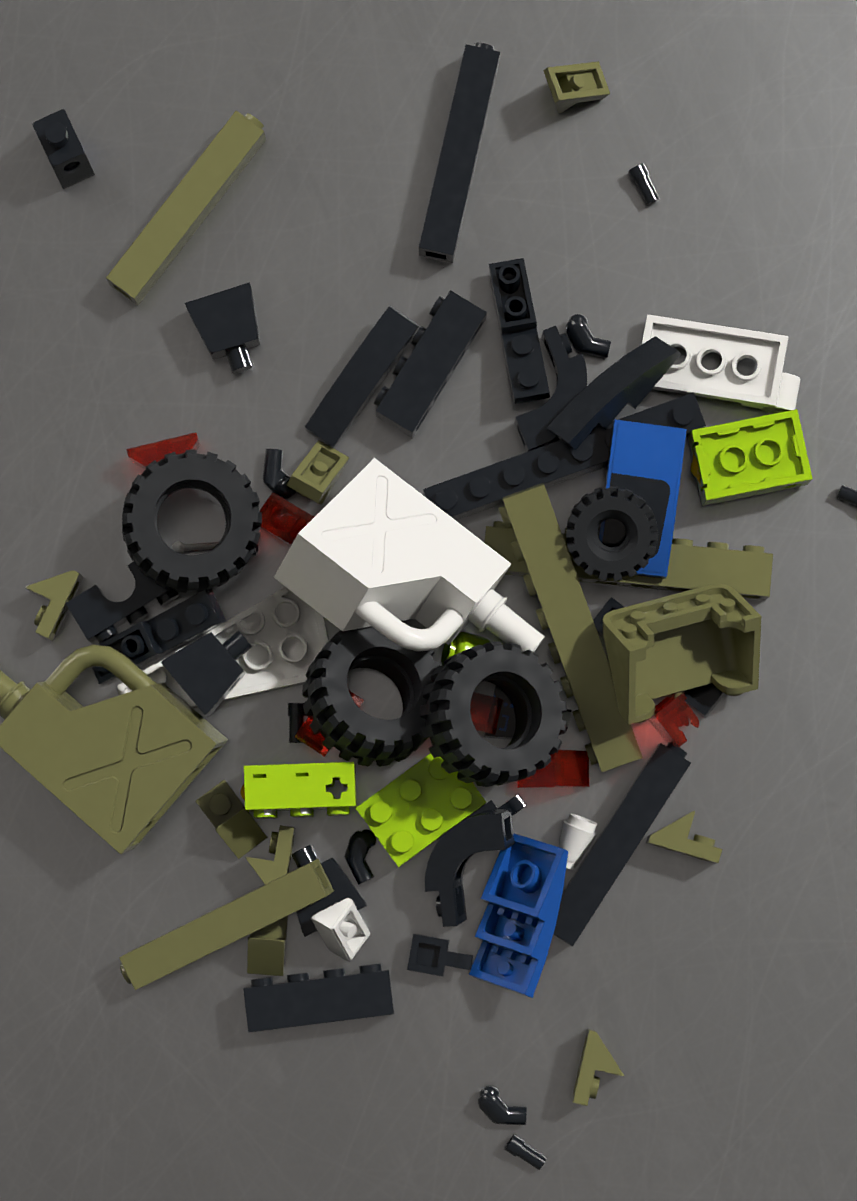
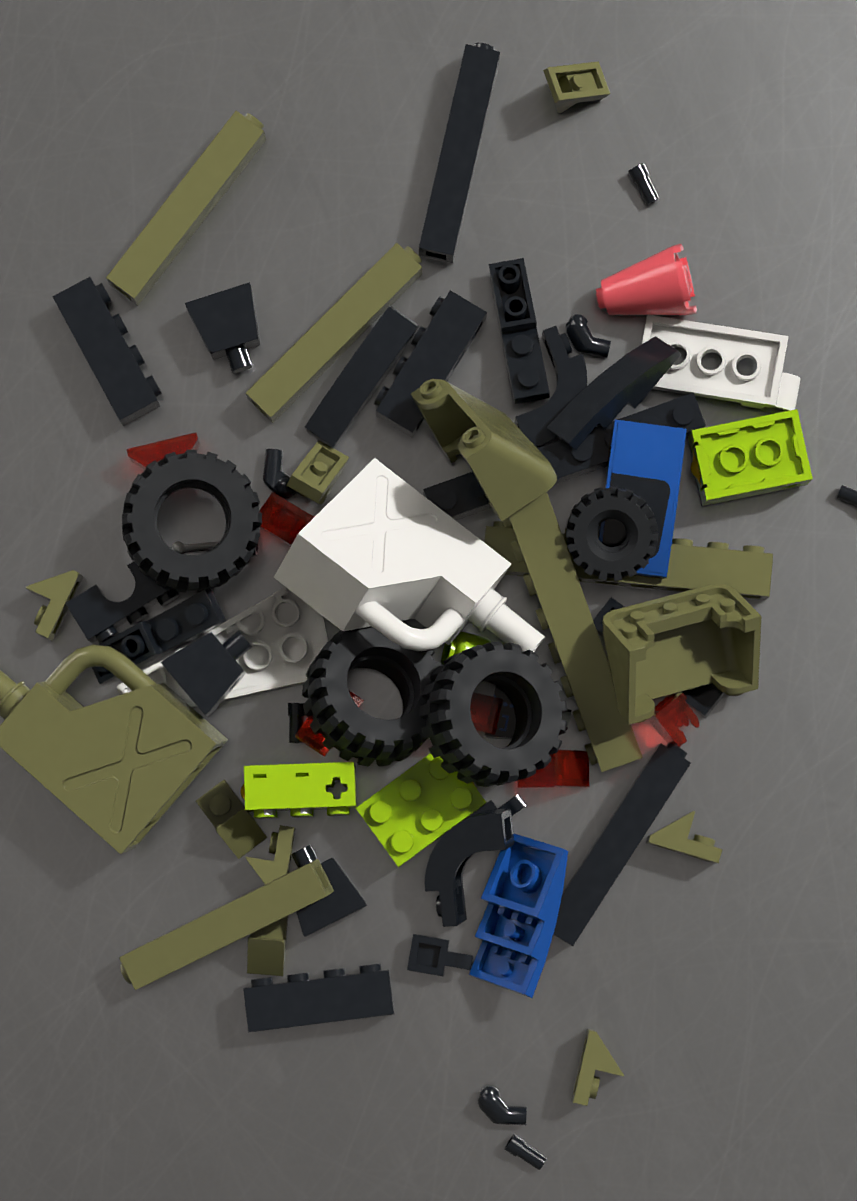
(62, 148): black torso -> none
(107, 351): none -> black brick
(335, 332): none -> olive brick
(342, 928): white slope -> none
(357, 852): black arm -> none
(493, 446): none -> olive windscreen
(576, 838): white cone -> none
(650, 287): none -> coral cone

